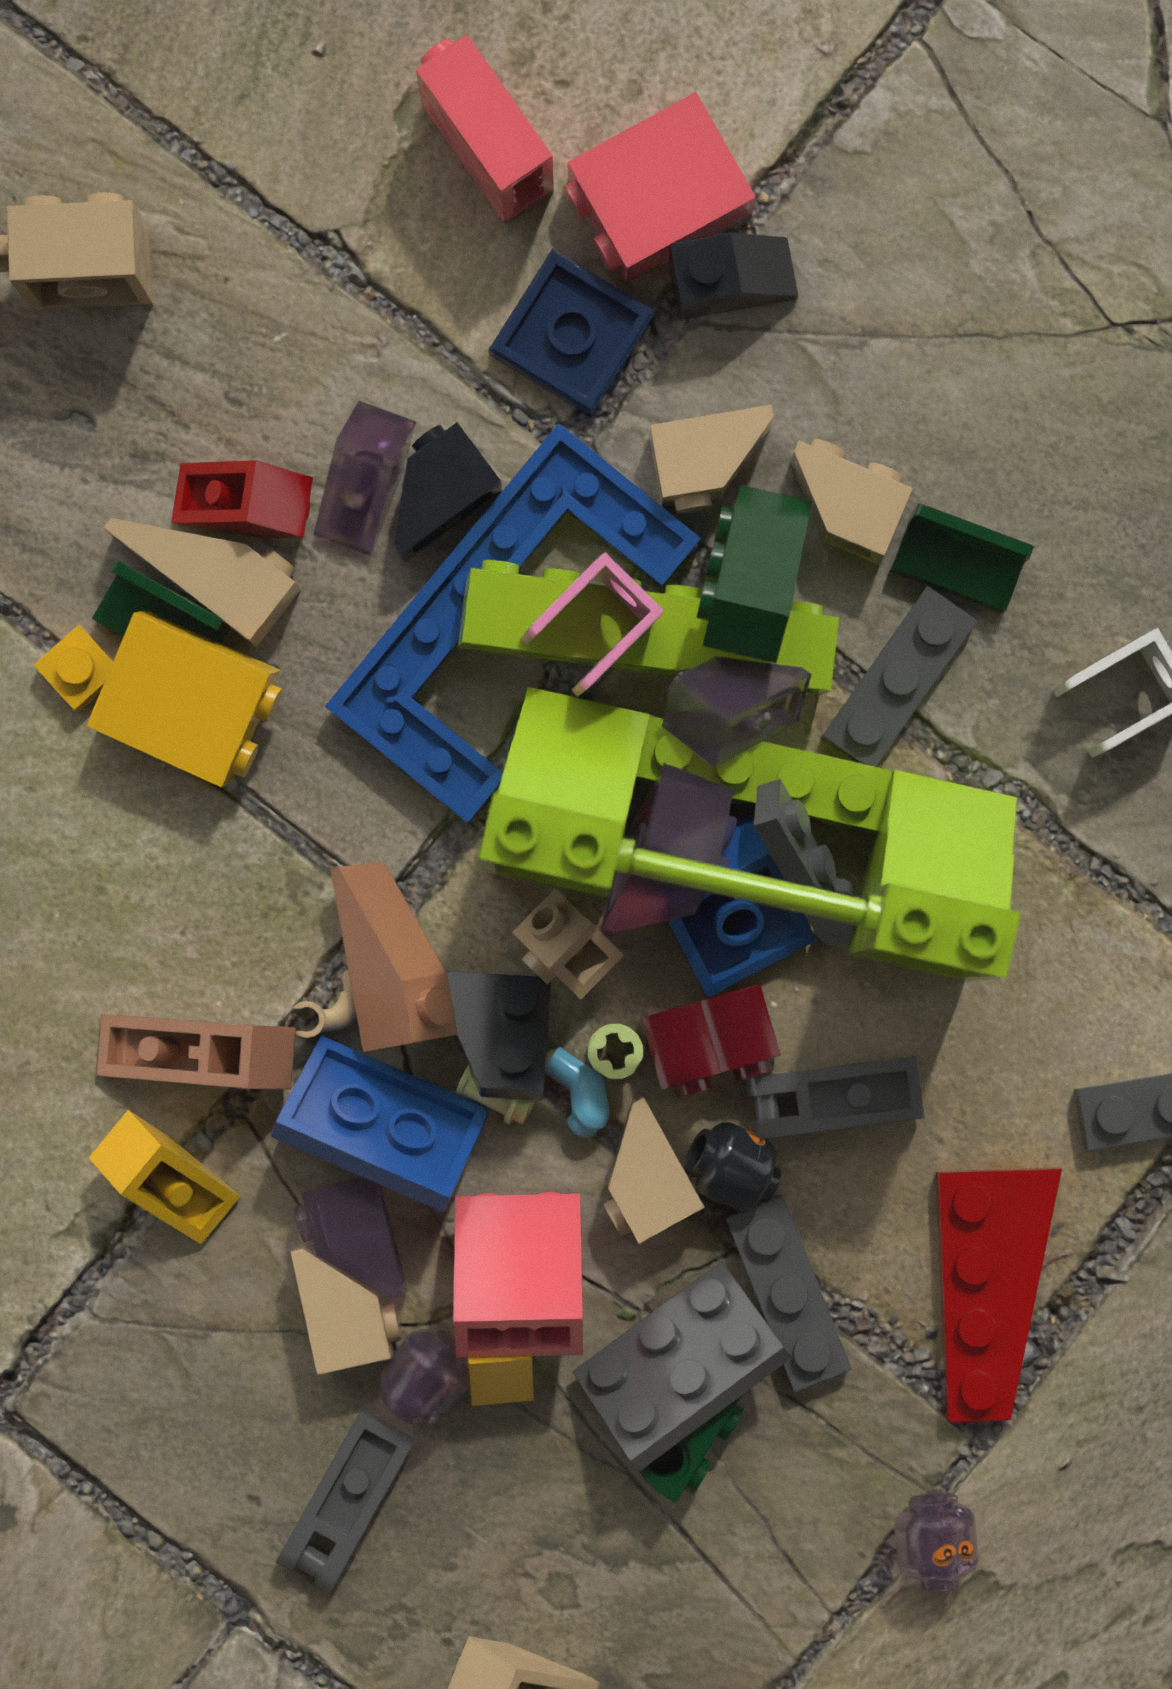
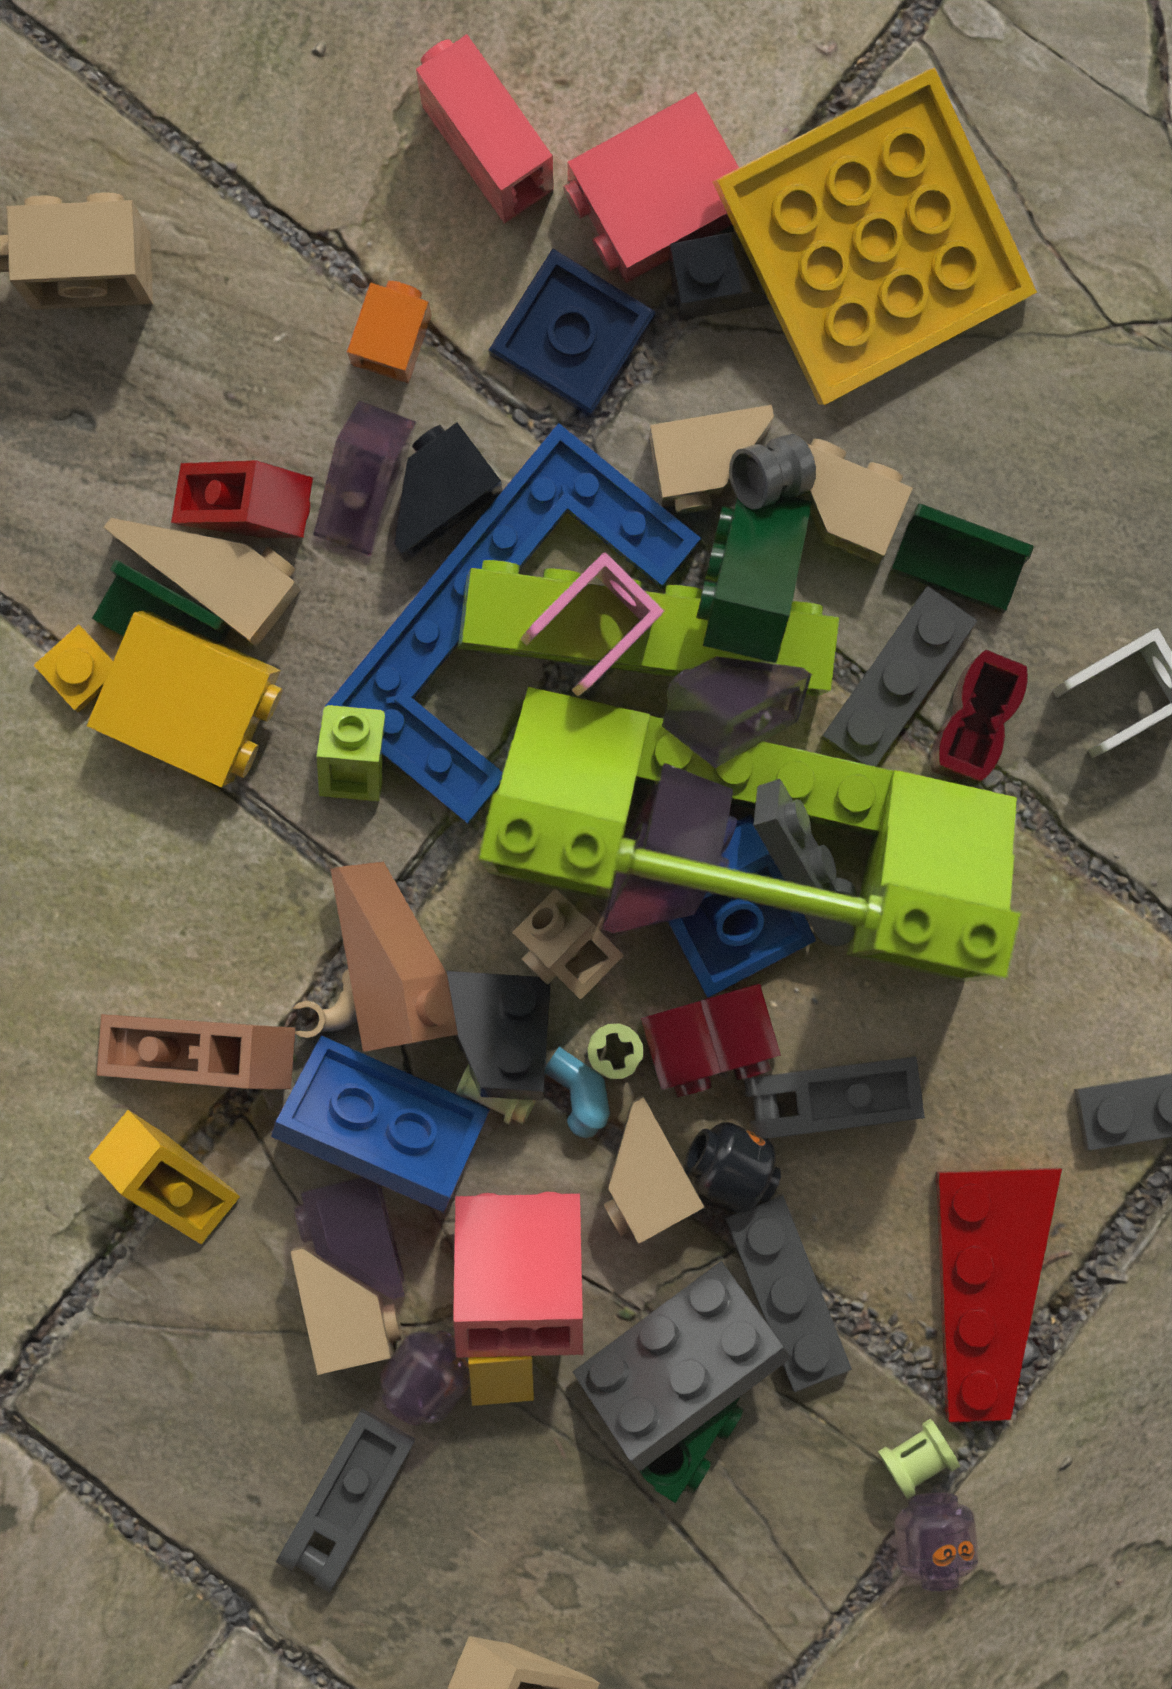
(350, 753): none -> lime bracket
(390, 330): none -> orange brick
(766, 473): none -> dark grey wheel
(875, 236): none -> yellow plate
(919, 1458): none -> yellowish green bush
(982, 702): none -> dark red brick

